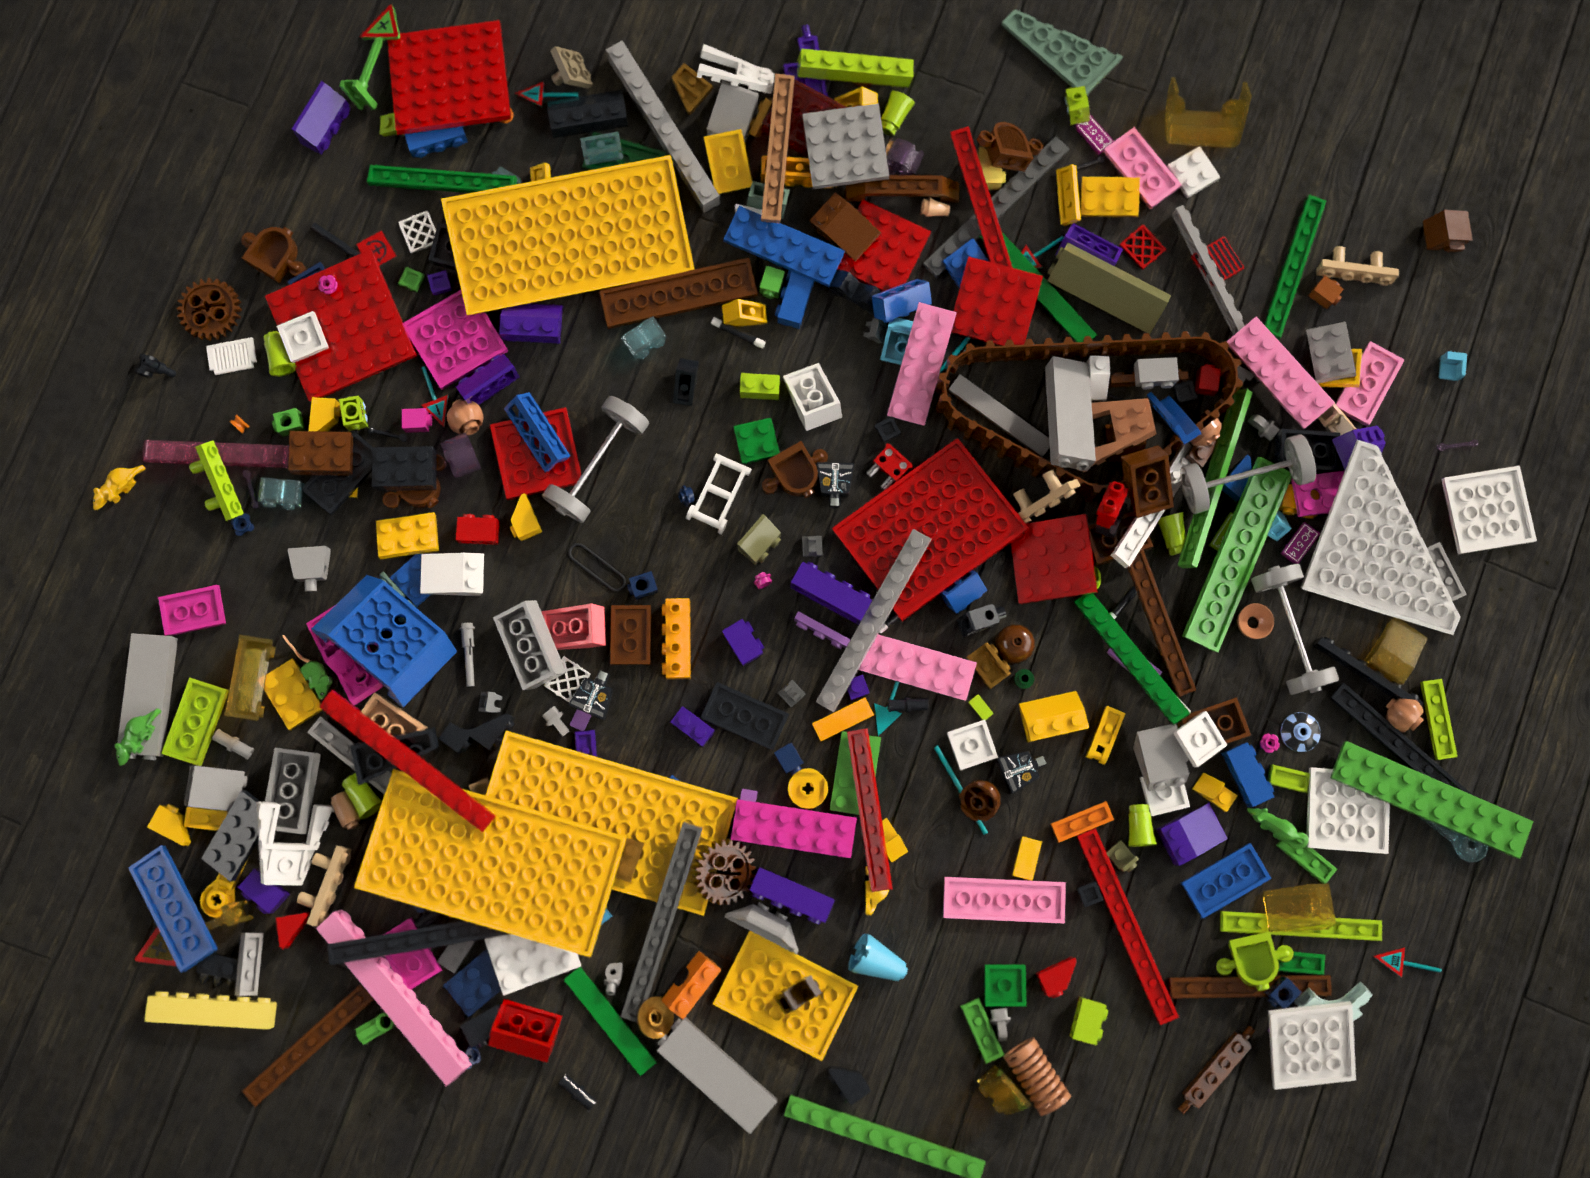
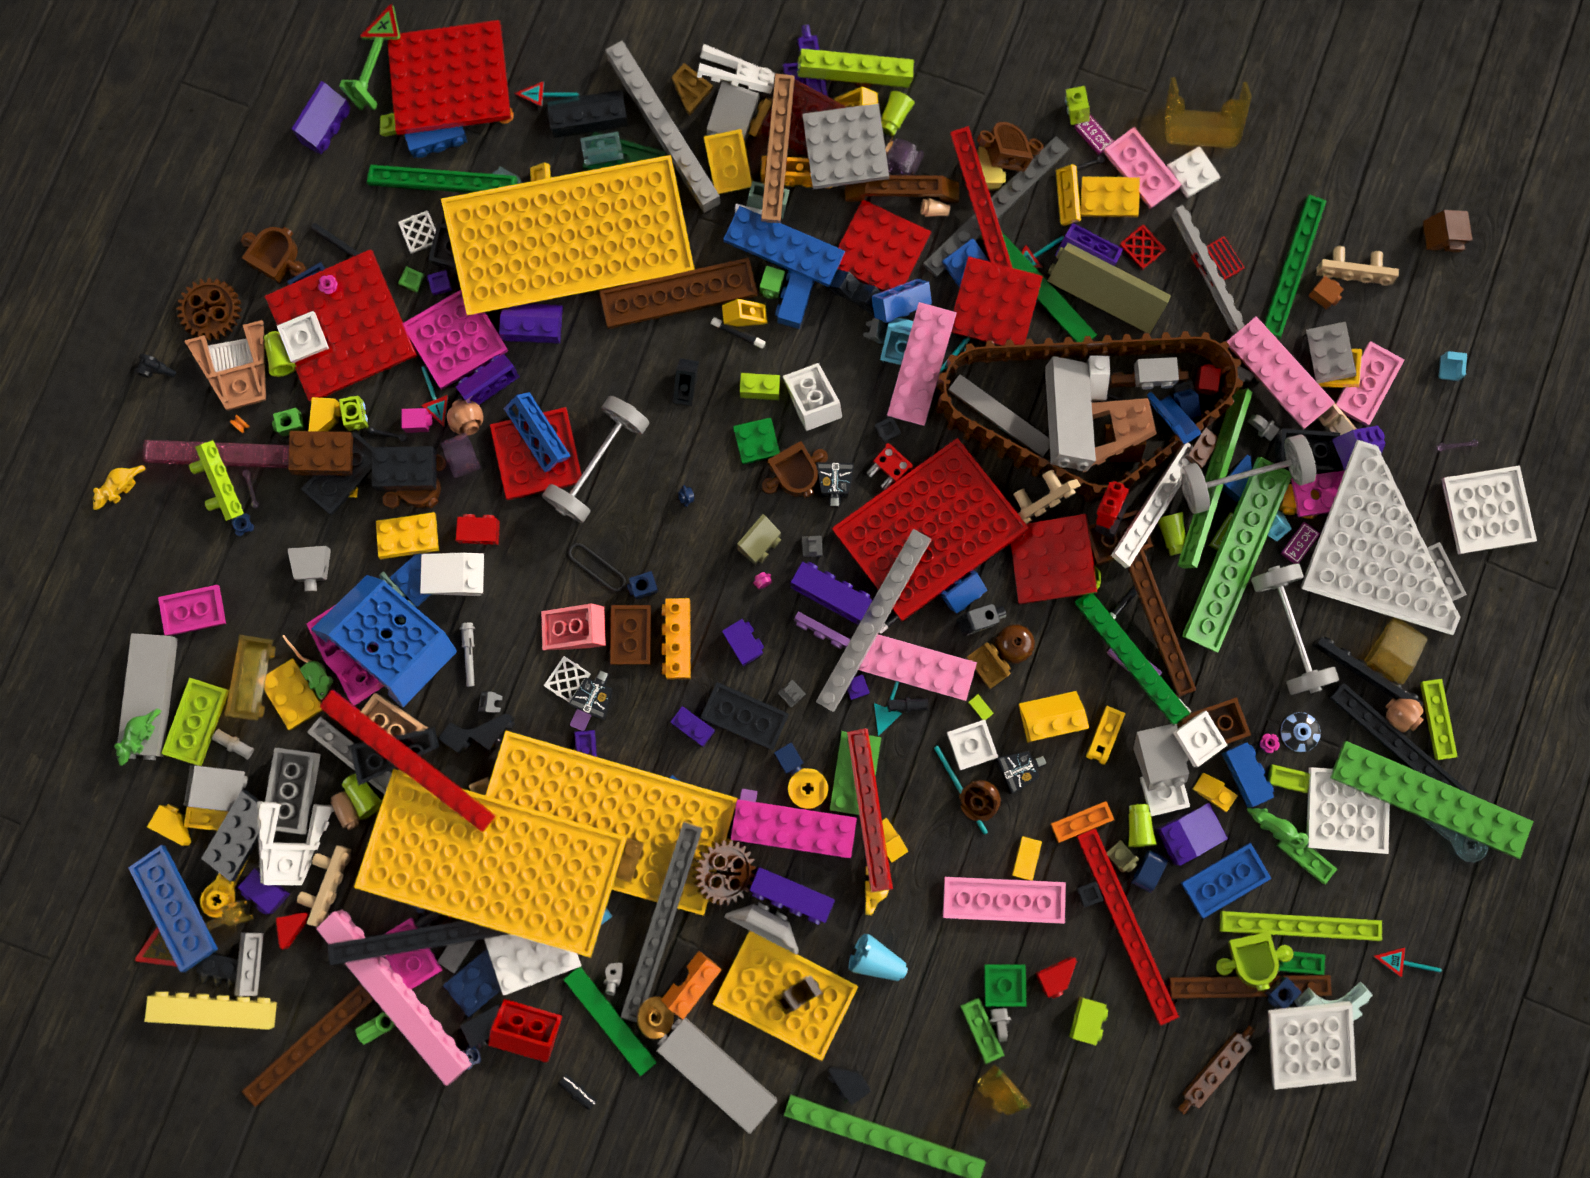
(239, 384): none -> nougat wing
(280, 492): clear light blue brick -> none
(379, 246): red sticker -> none
(524, 520): yellow slope -> none
(529, 645): light grey brick -> none
(553, 717): light grey piece -> none
(570, 68): dark tan plate -> none
(644, 338): clear light blue brick -> none
(693, 510): white piece -> none
(843, 719): light orange tile -> none
(844, 227): reddish brown slope -> none
(1024, 685): dark green plate -> none
(1032, 1079): nougat piece -> none
(1063, 52): sand green wing -> none
(1148, 480): reddish brown slope -> none
(1149, 871): none -> dark blue beam
(1188, 402): none -> dark blue brick
(1209, 434): nougat piece -> none
(1263, 616): nougat piece -> none
(1299, 908): clear yellow slope -> none

